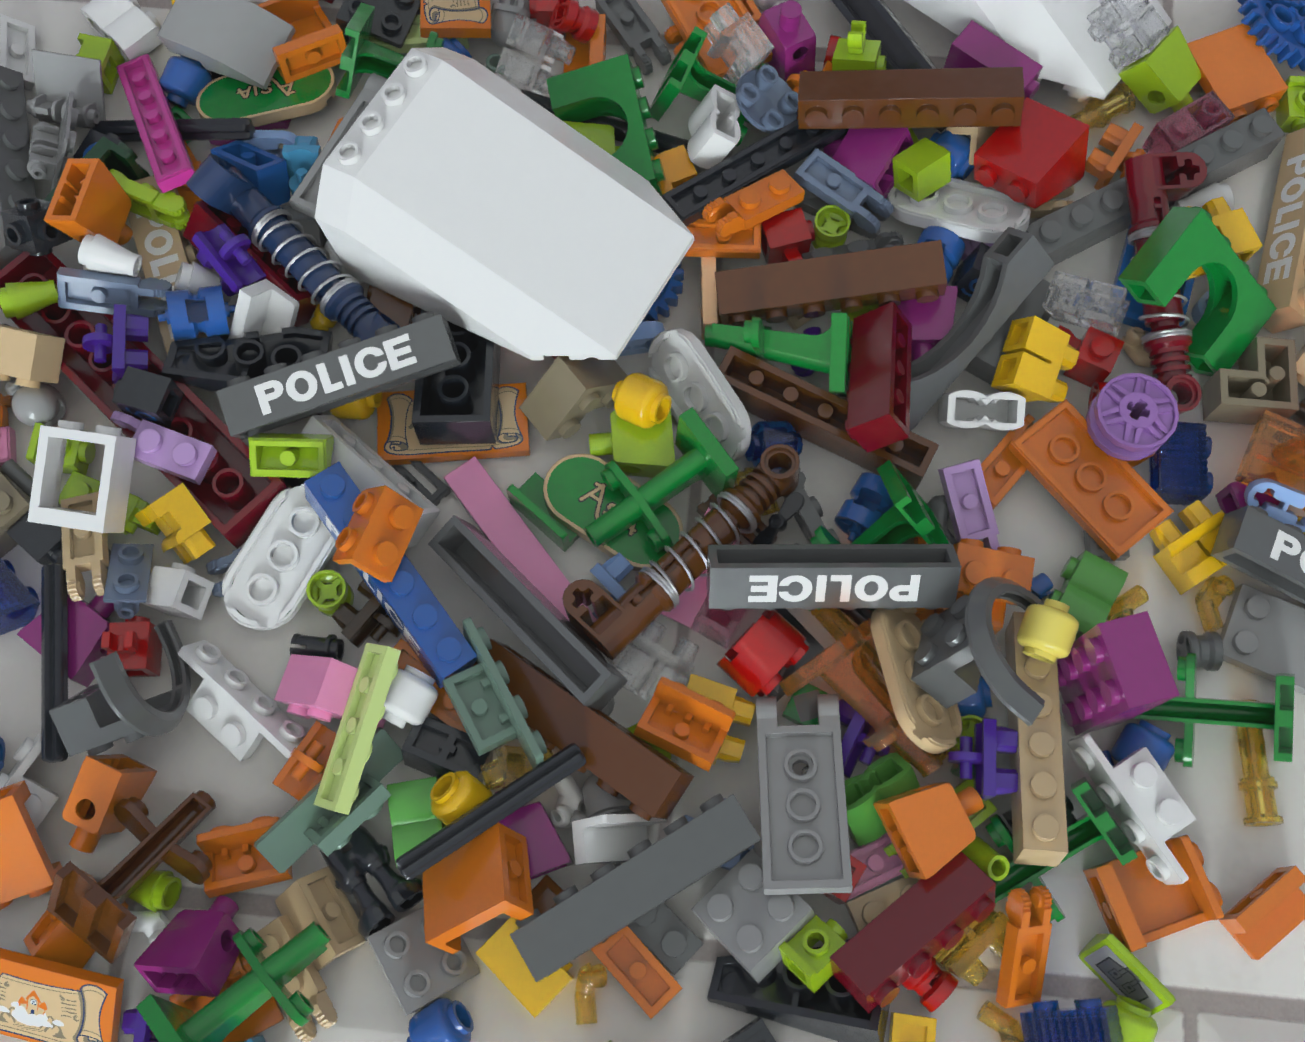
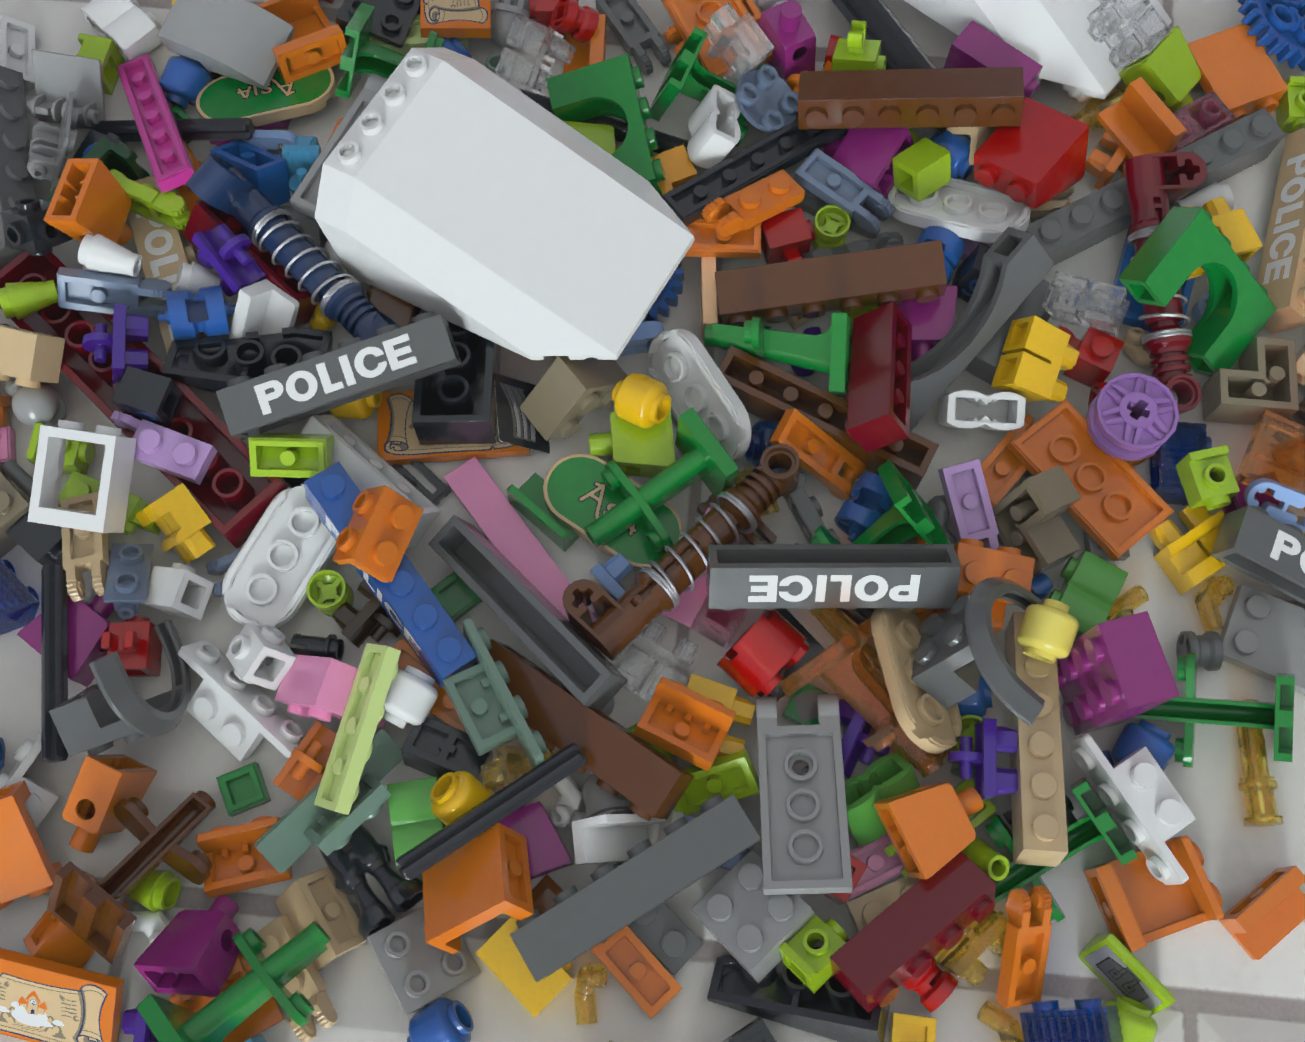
(243, 789): none -> green tile
(260, 656): none -> white brick
(455, 596): none -> green tile
(512, 422): none -> black sticker
(726, 776): none -> lime hinge
(778, 522): black piece -> none
(819, 453): none -> orange plate
(1032, 518): none -> dark tan brick
(1141, 122): none -> orange panel
(1198, 485): none -> lime brick

